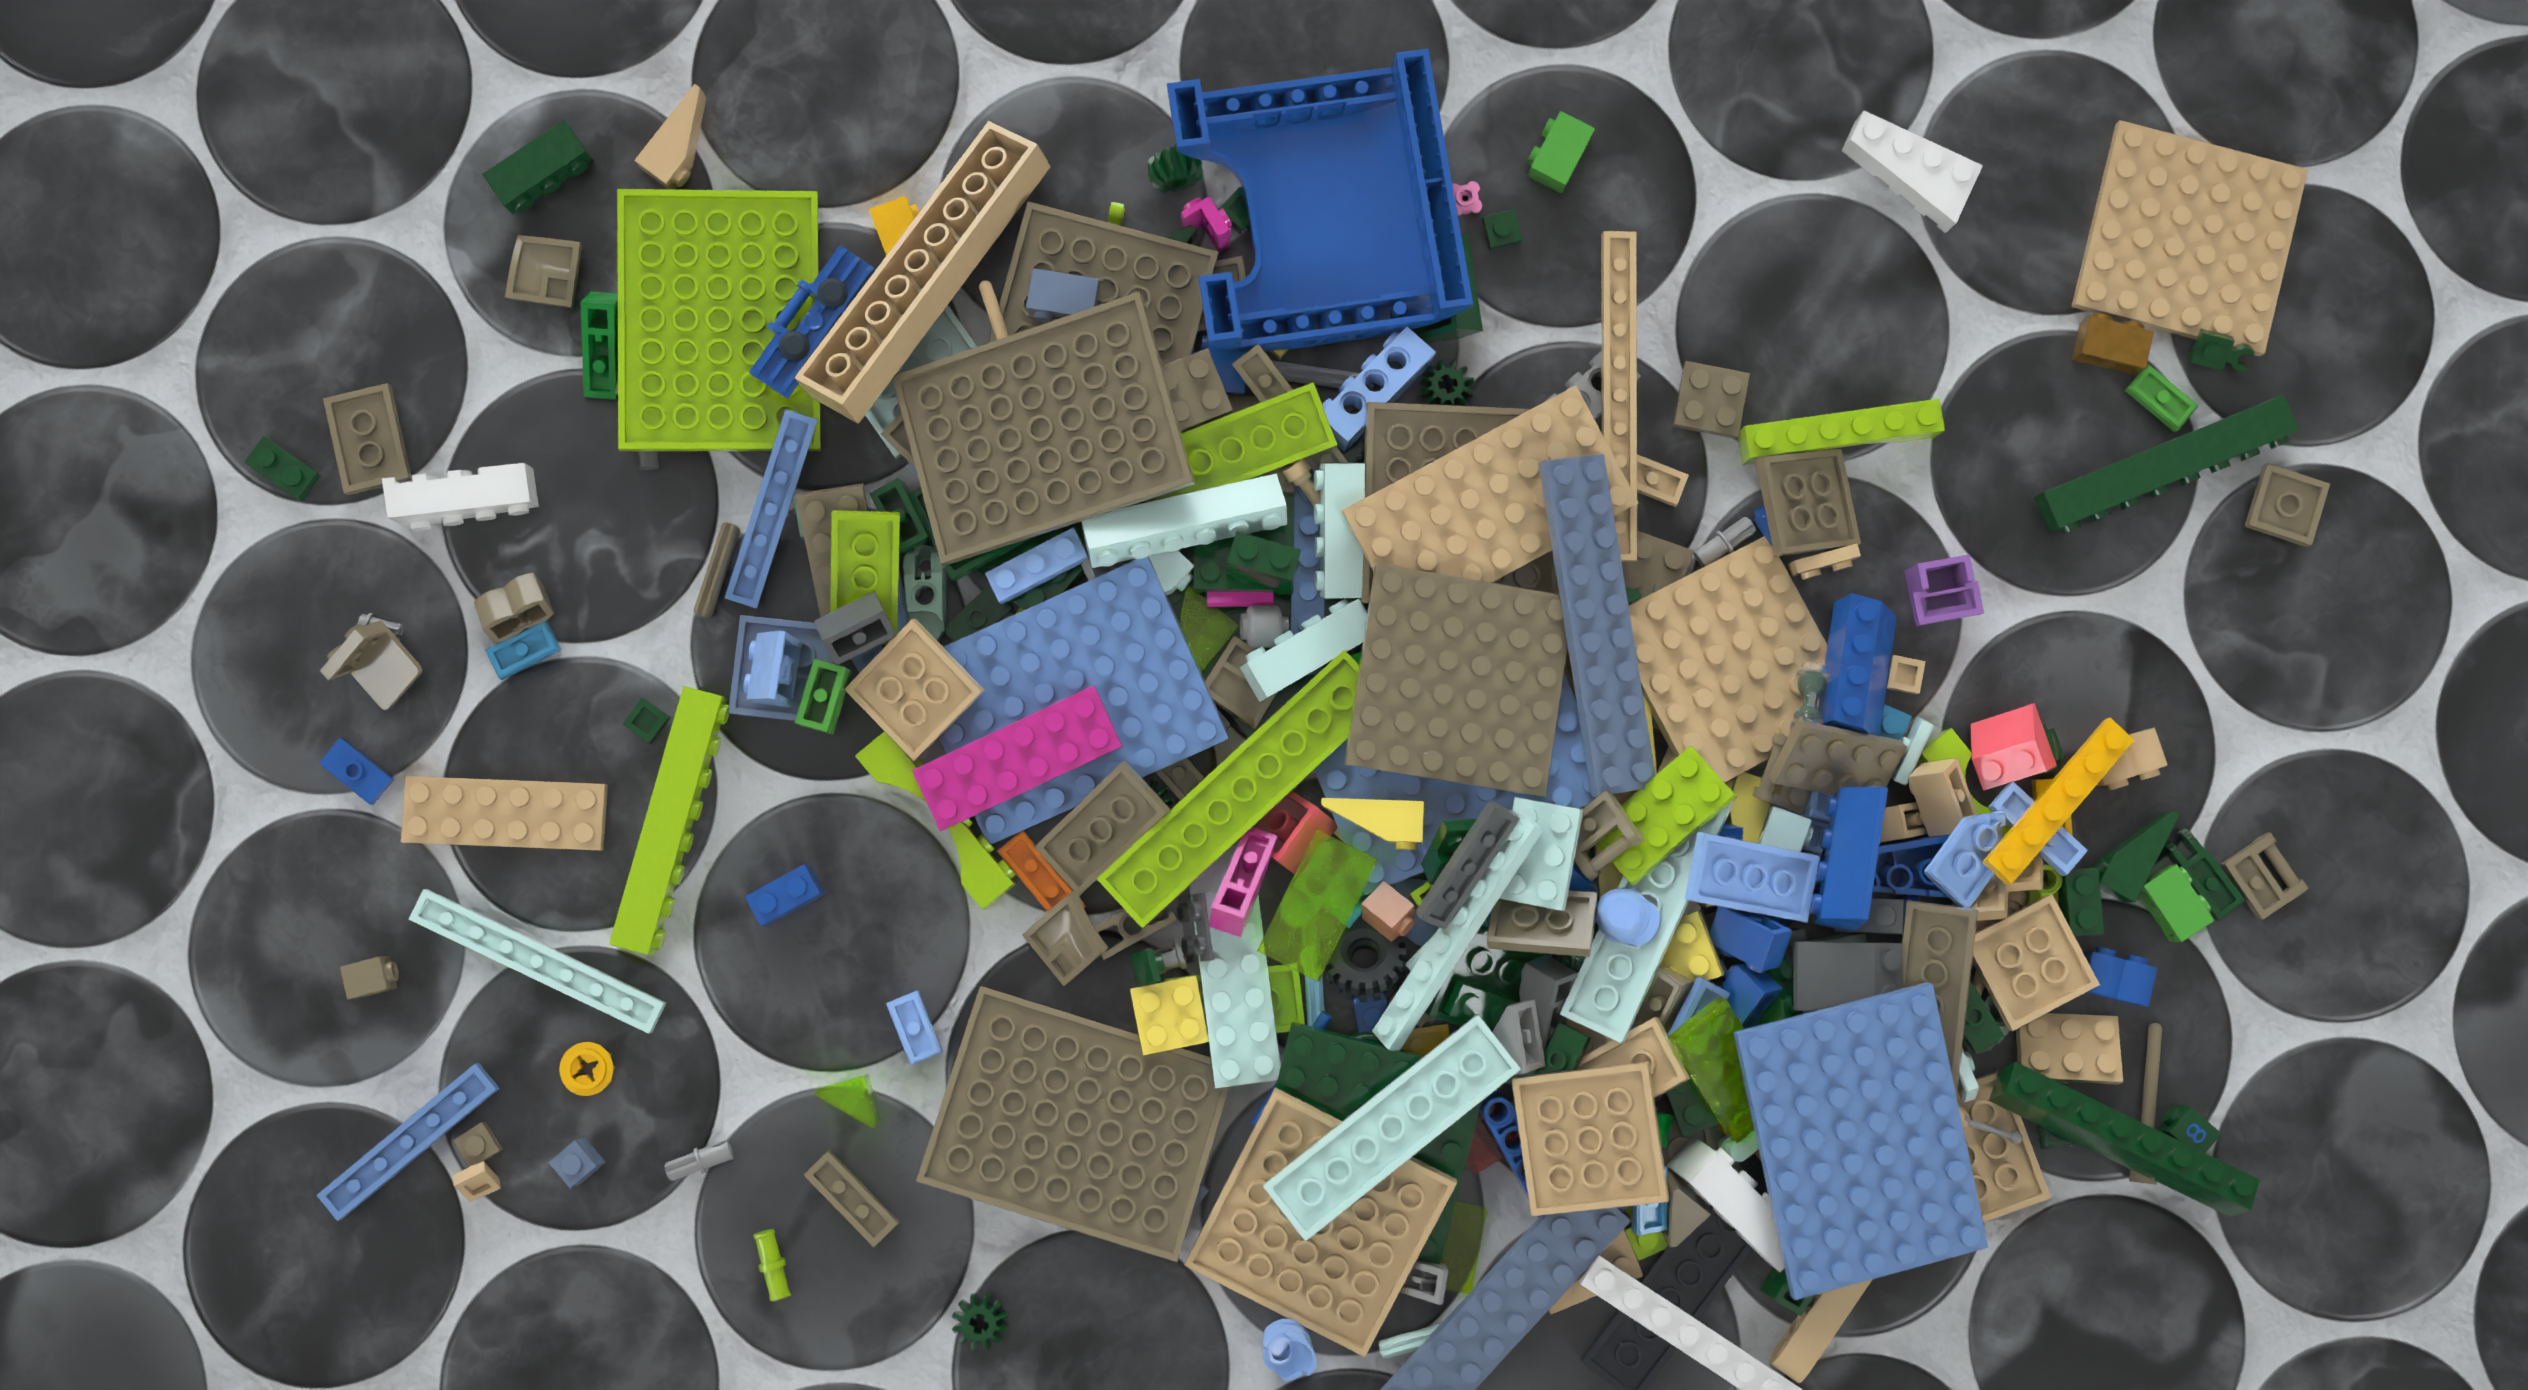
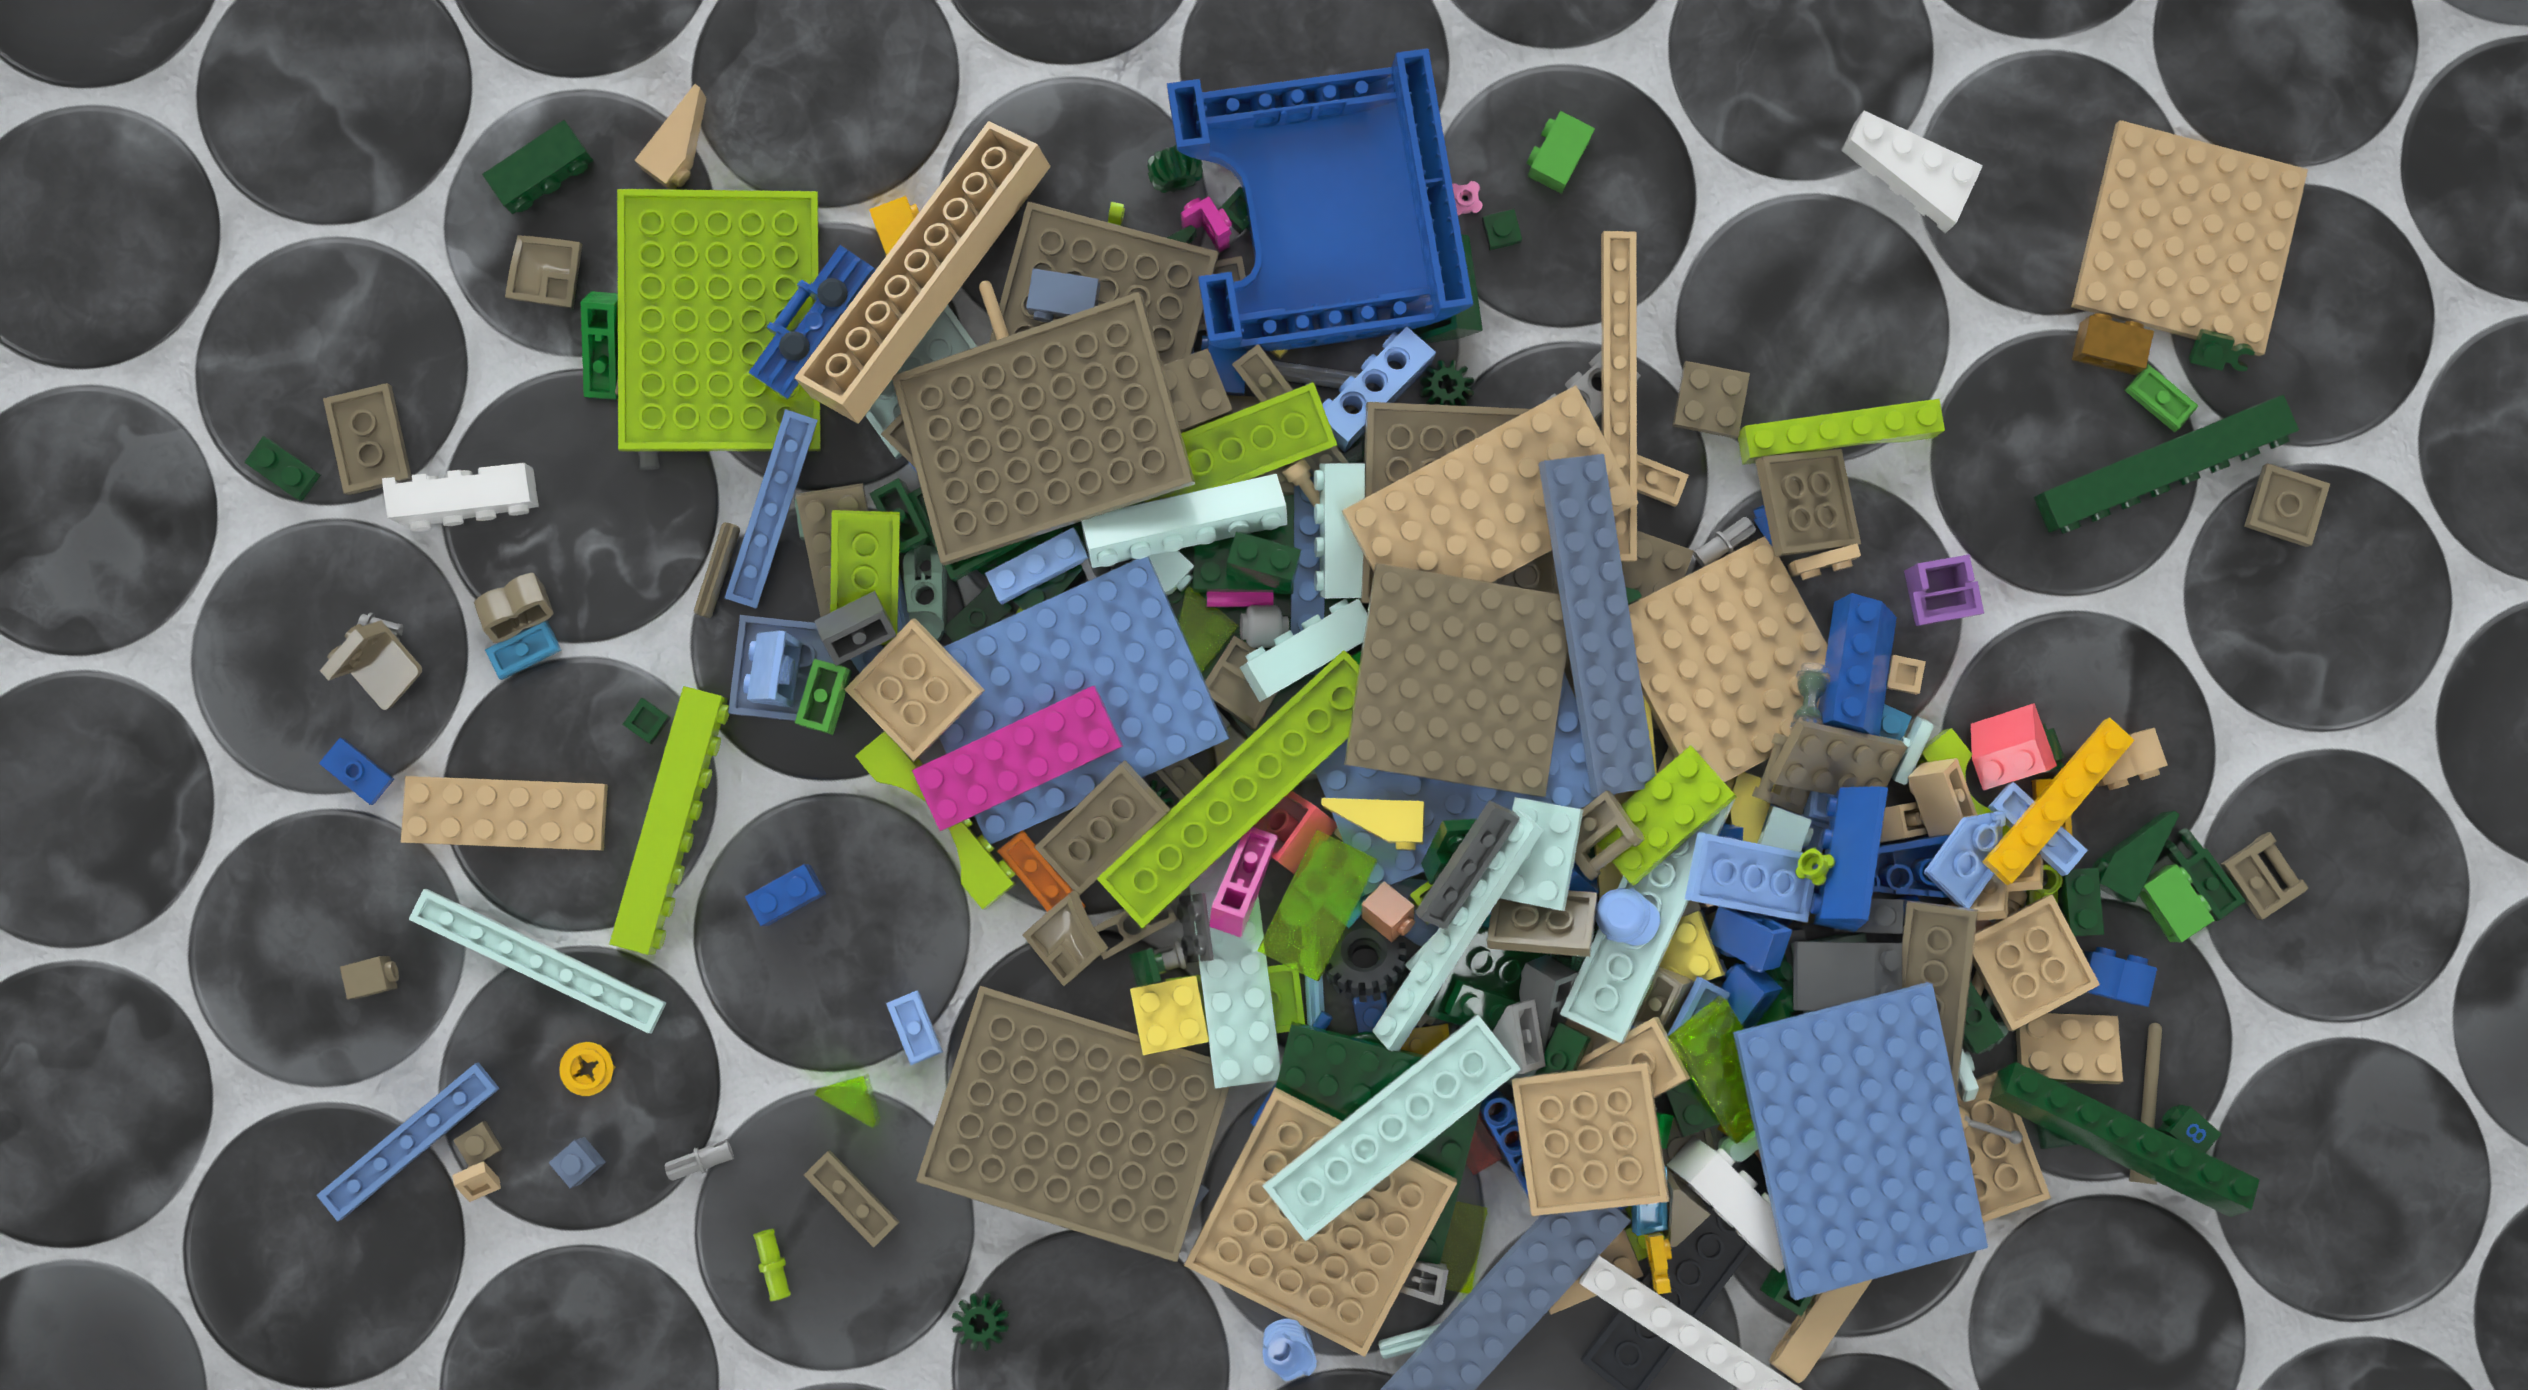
(1658, 1253): none -> yellow plate
(1809, 860): none -> lime plate

